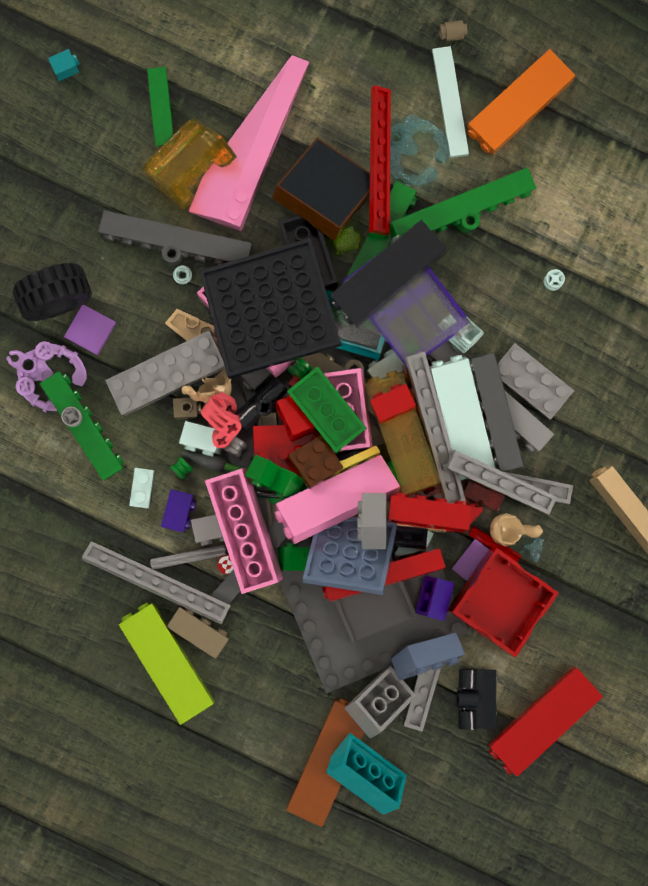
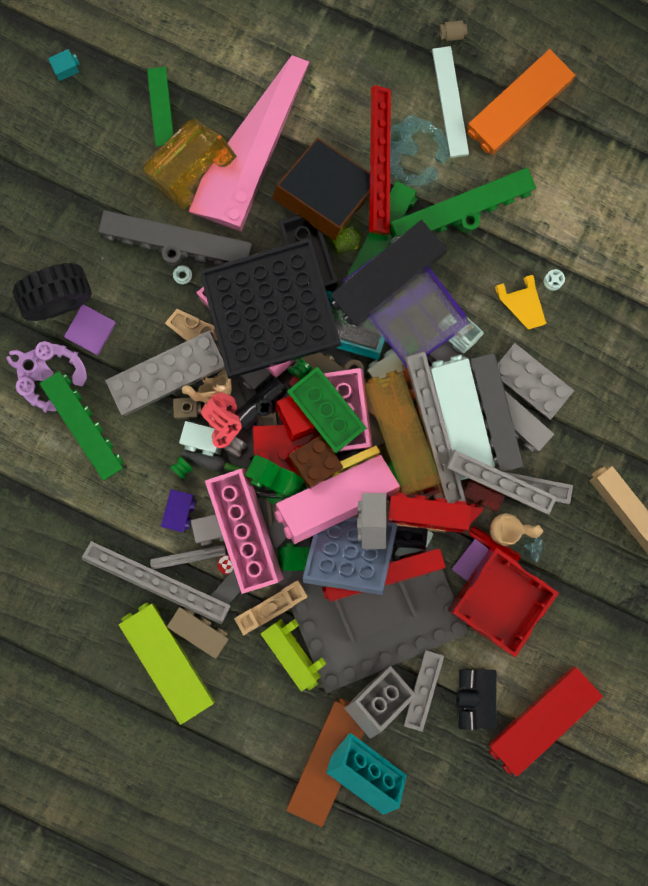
(70, 414): light grey wheel -> none
(142, 488): light aqua plate -> none
(271, 607): none -> tan slope
(292, 656): none -> lime brick
(393, 403): red brick -> none
(427, 656): sand blue wedge -> none
(434, 598): dark purple brick -> none
(523, 303): none -> yellow flag

